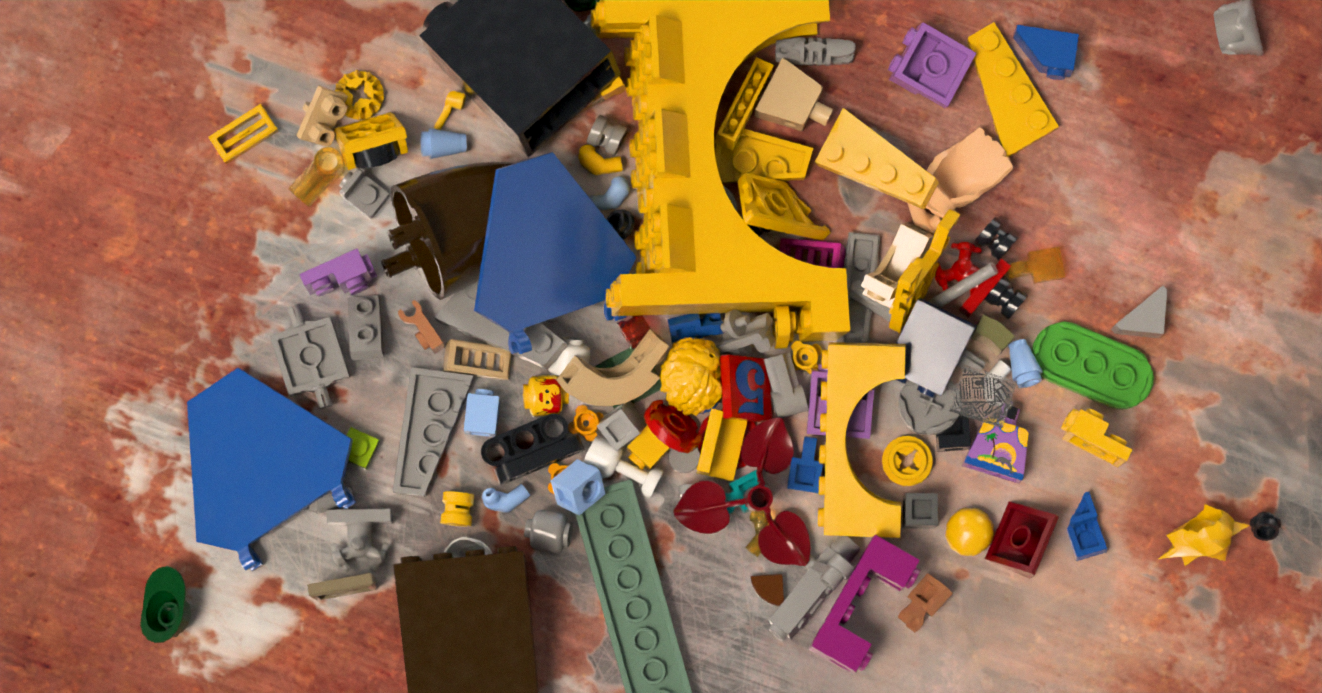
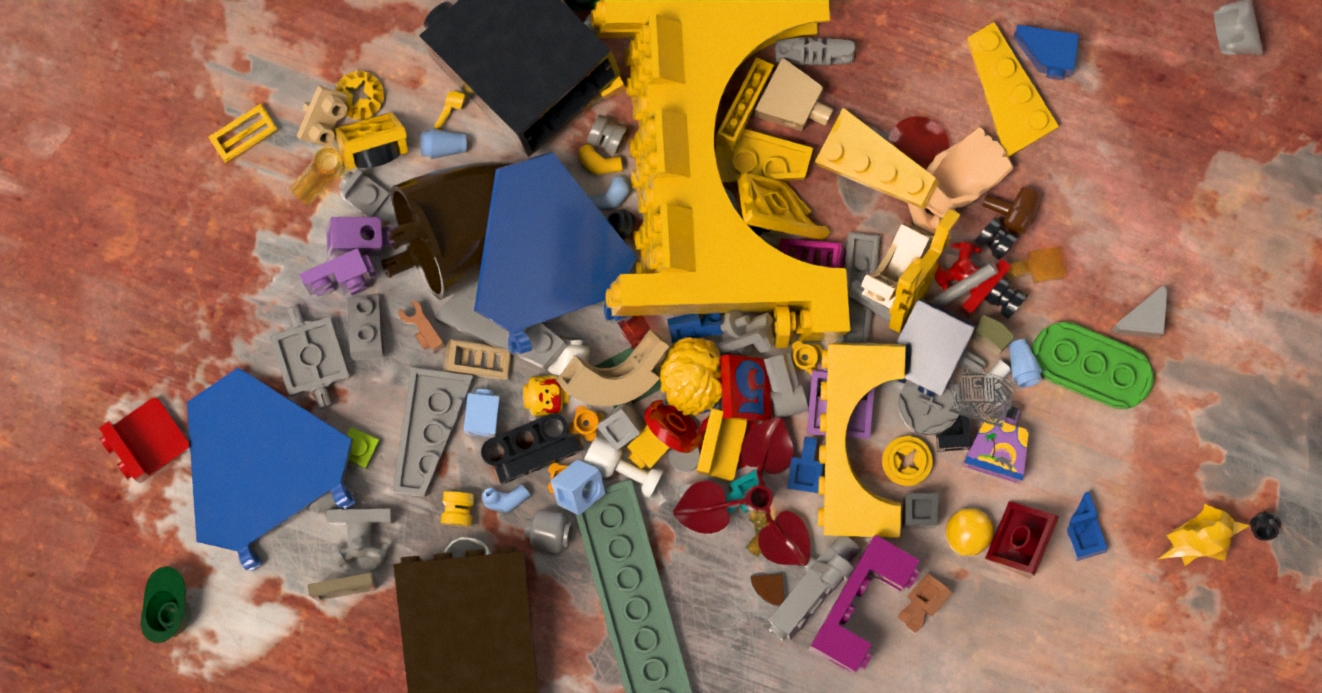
(144, 440): none -> red bracket
(345, 236): none -> medium lavender torso
(919, 139): none -> clear red dish
(931, 64): medium lavender plate -> none
(1019, 213): none -> reddish brown piece
(1087, 432): yellow plate -> none

